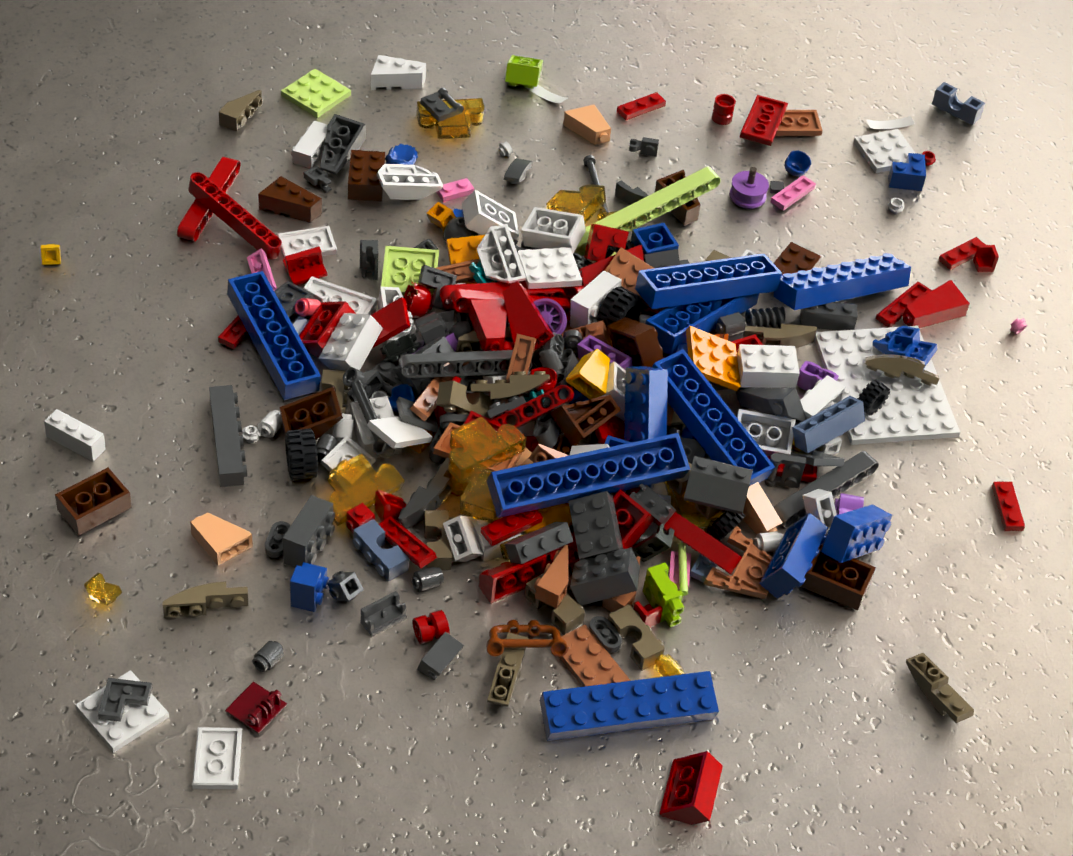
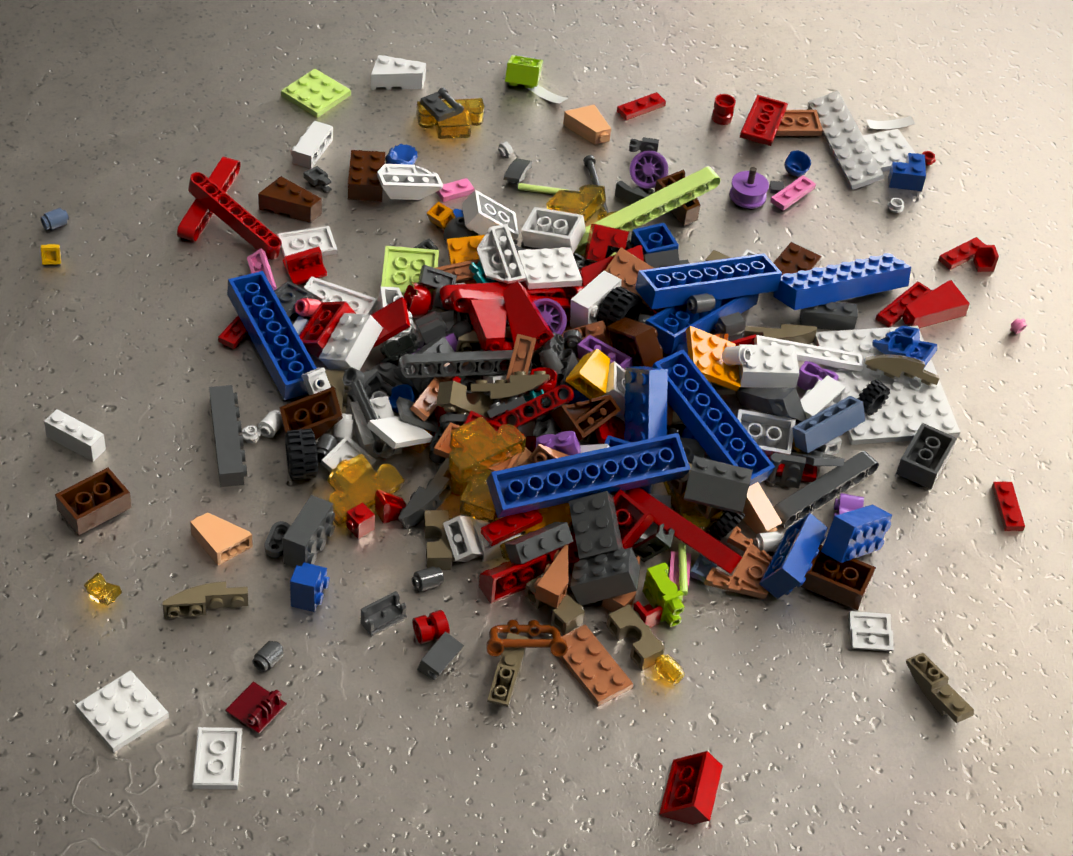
(54, 219): none -> sand blue brick
(120, 692): dark grey plate -> none
(237, 111): dark tan slope -> none
(311, 379): none -> white brick
(341, 138): dark grey wedge -> none
(344, 586): dark grey brick -> none
(369, 258): dark grey hinge -> none
(388, 562): sand blue arch -> none
(413, 547): red tile -> none
(540, 189): none -> yellowish green bar
(563, 442): none -> medium lavender brick
(607, 634): dark grey plate -> none
(628, 705): blue brick -> none
(648, 168): none -> medium lavender wheel
(653, 503): dark grey hinge -> none
(700, 303): none -> dark grey brick
(736, 355): none -> white brick
(765, 317): dark grey piece -> none
(818, 354): none -> white plate
(821, 505): white brick -> none
(846, 140): none -> white plate
(870, 631): none -> white slope
(926, 455): none -> dark grey brick
(946, 99): sand blue arch -> none

